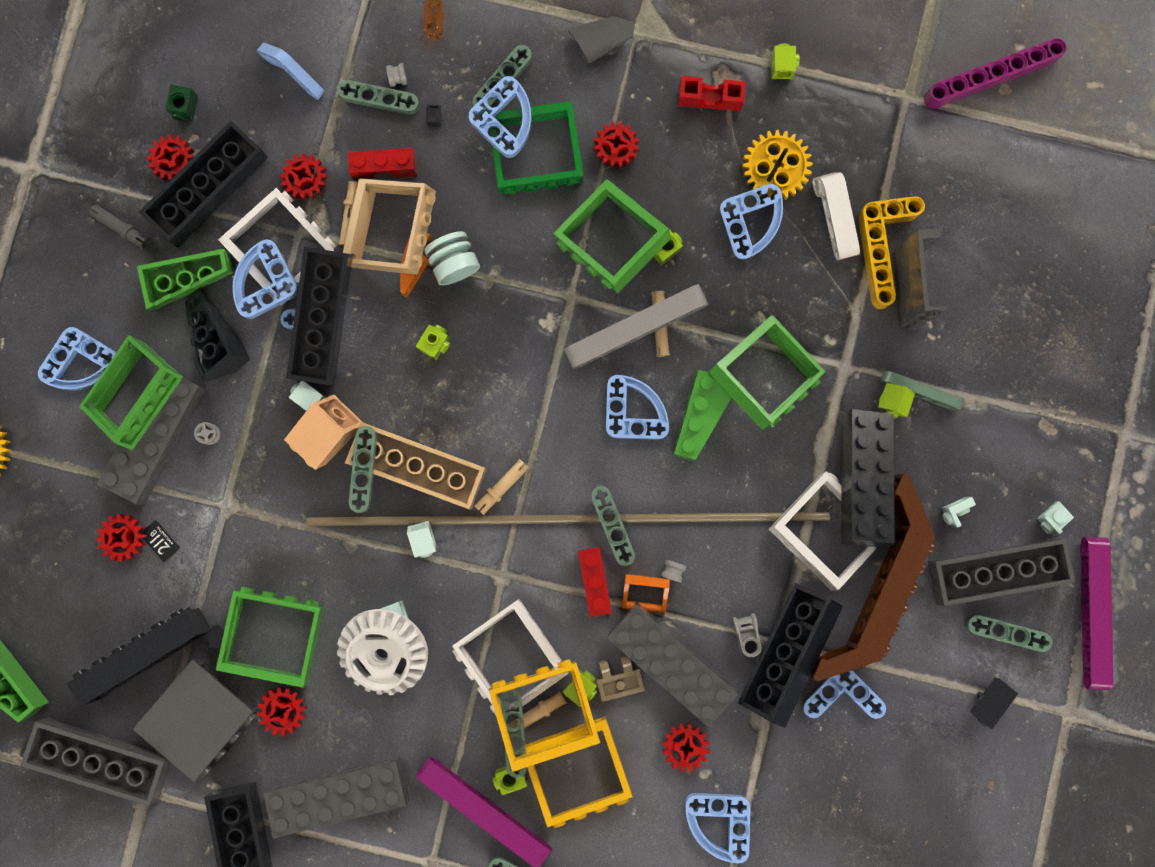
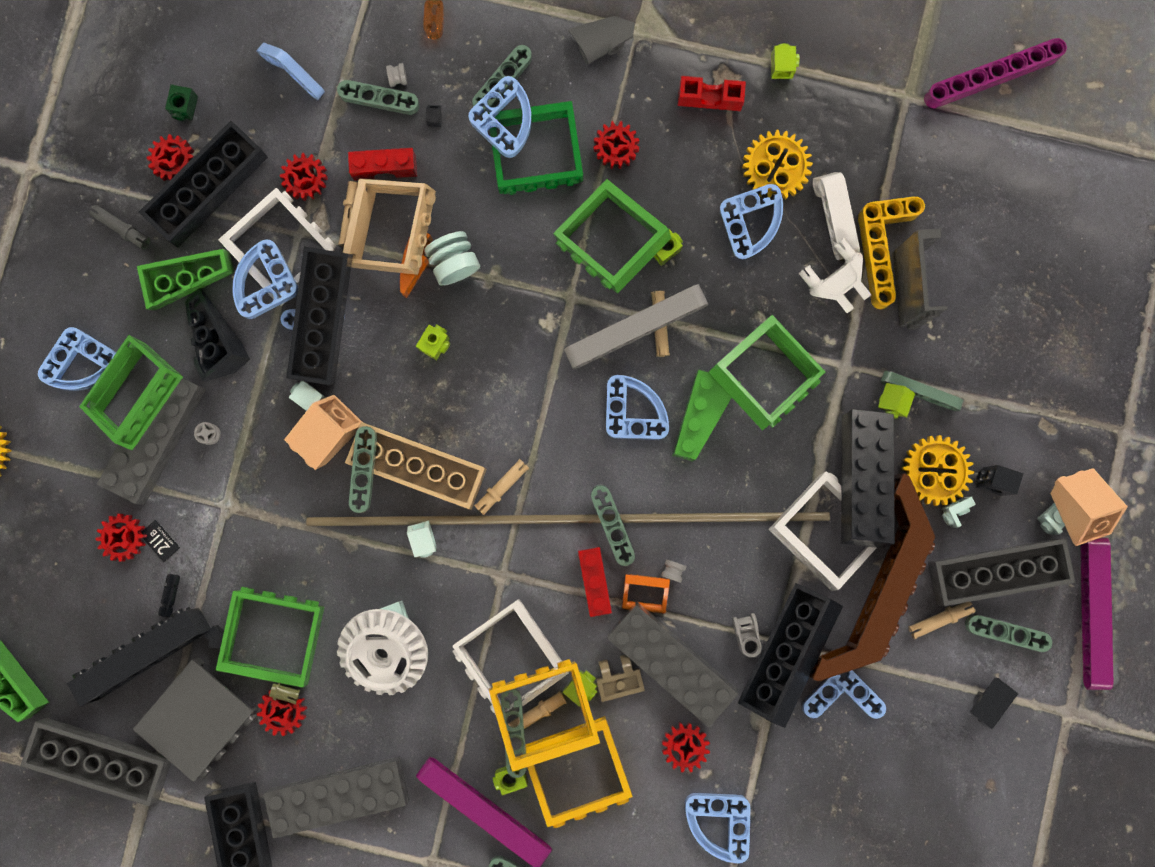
(169, 595): none -> black axle
(284, 693): none -> olive pin
(841, 280): none -> white connector
(937, 450): none -> yellow gear
(937, 621): none -> tan pin
(999, 480): none -> black brick
(1087, 506): none -> light nougat slope

